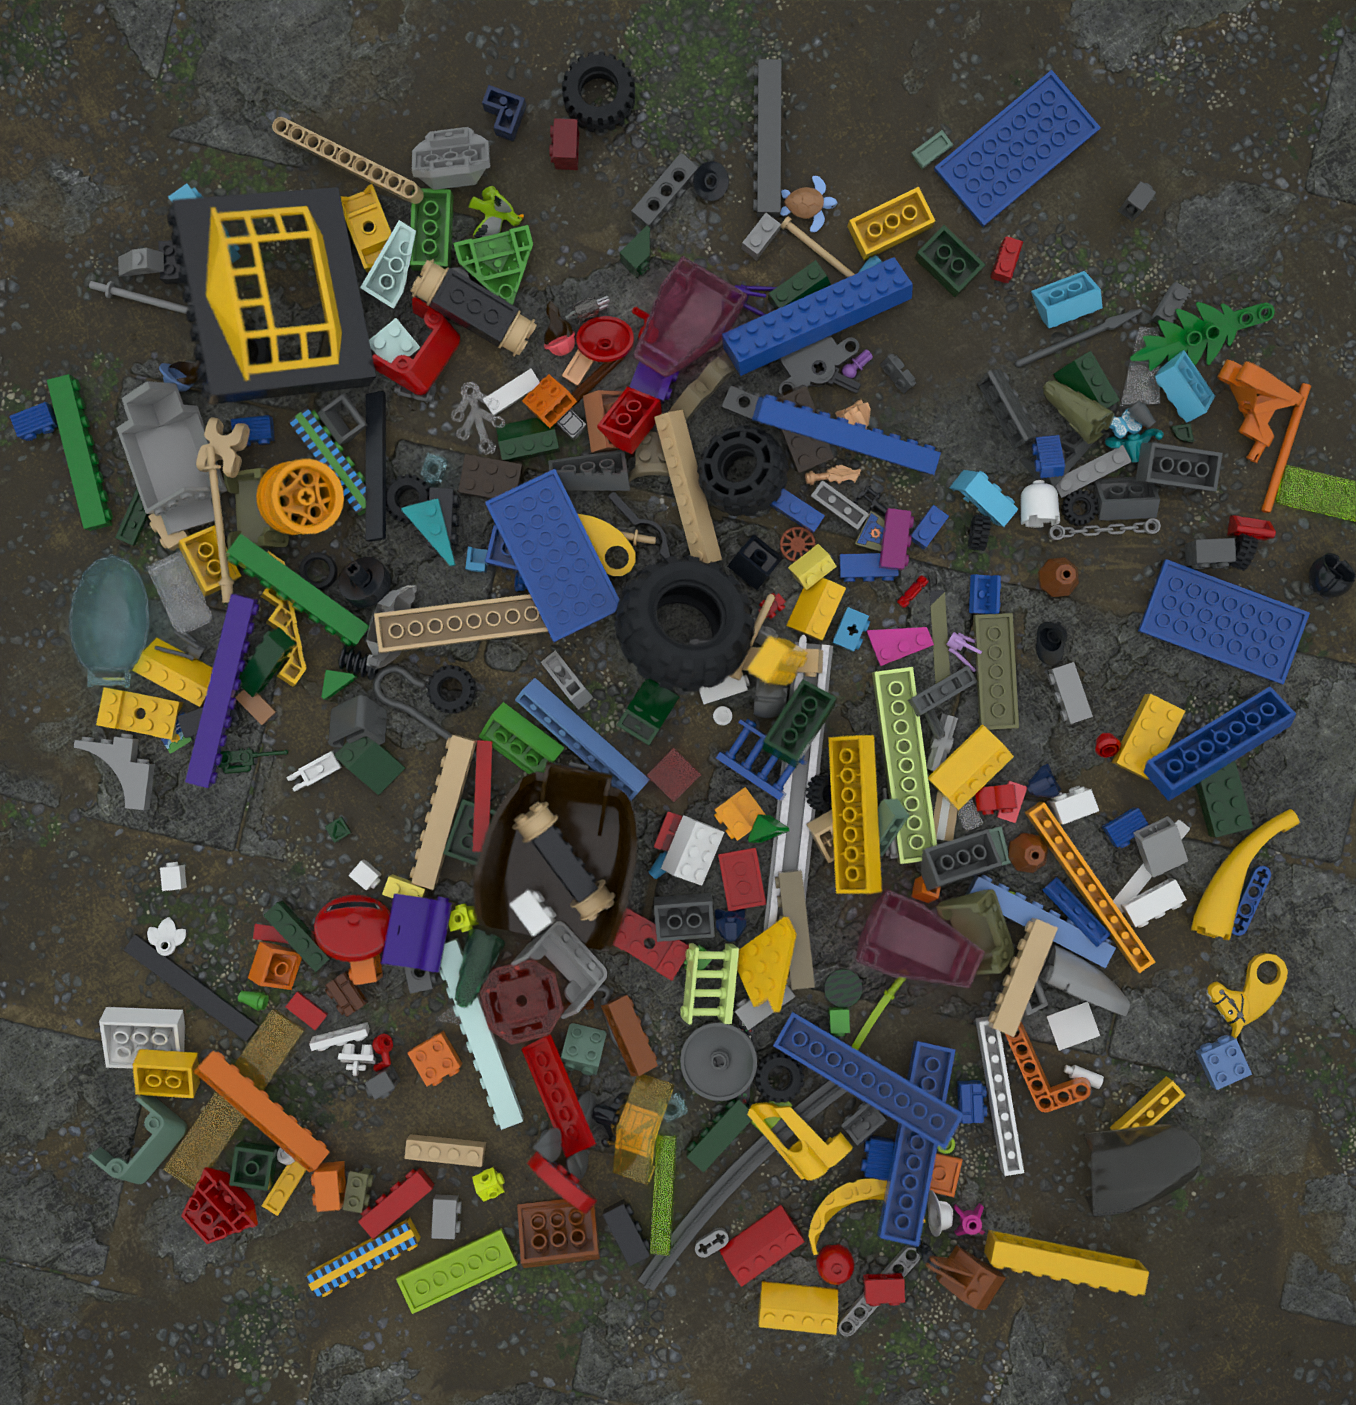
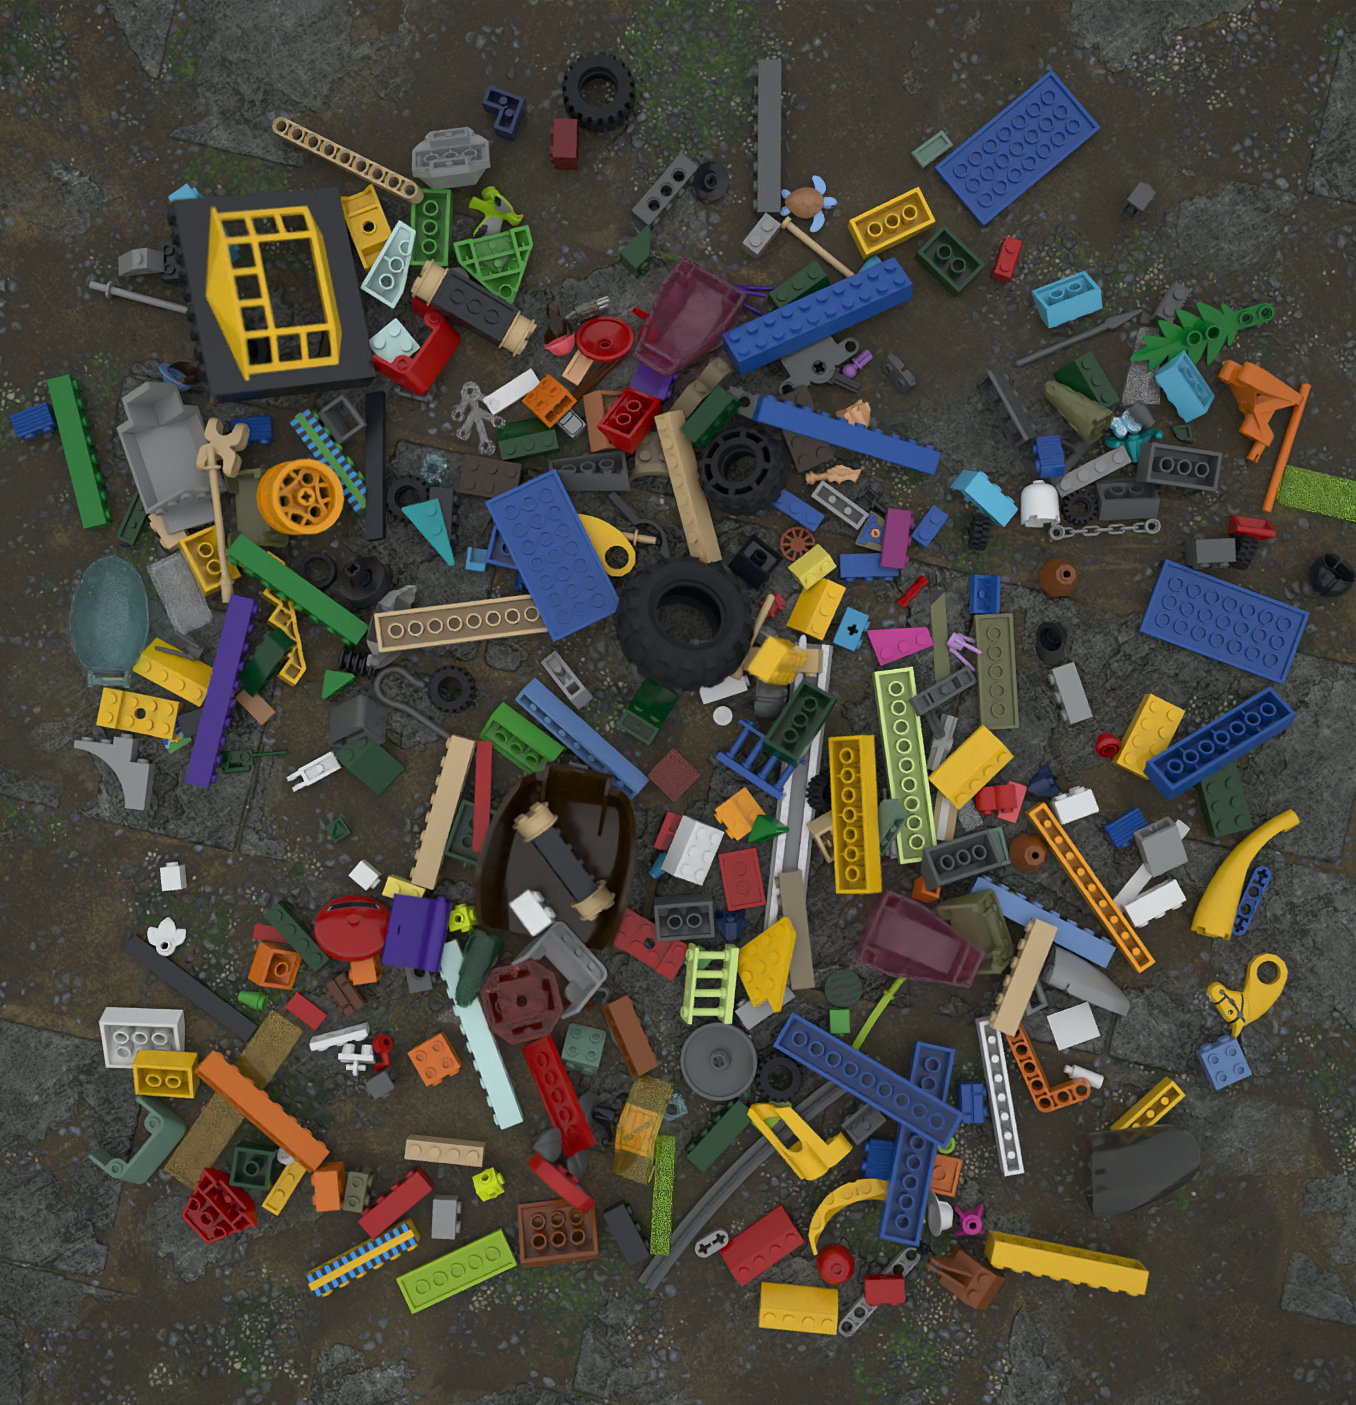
(711, 416): none -> dark green slope
(1076, 912): blue tile -> none

